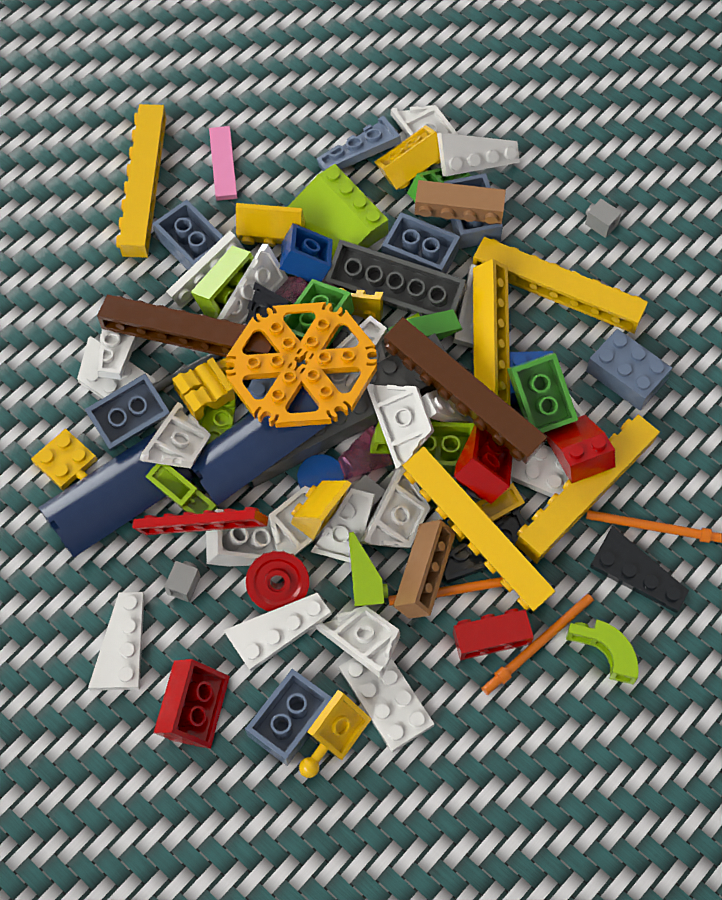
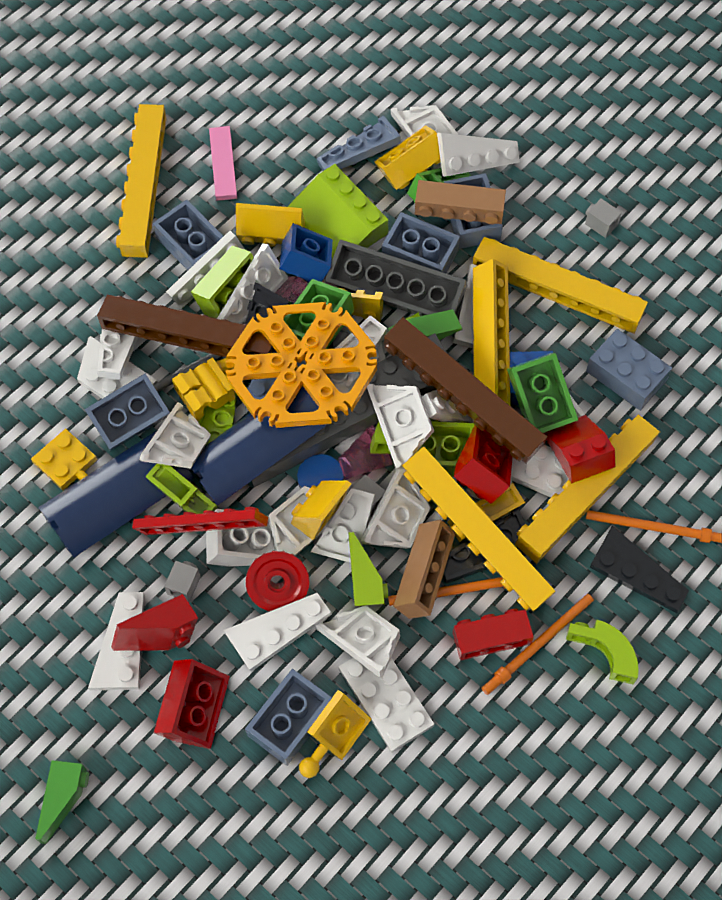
(62, 792): none -> bright green slope
(157, 628): none -> red slope

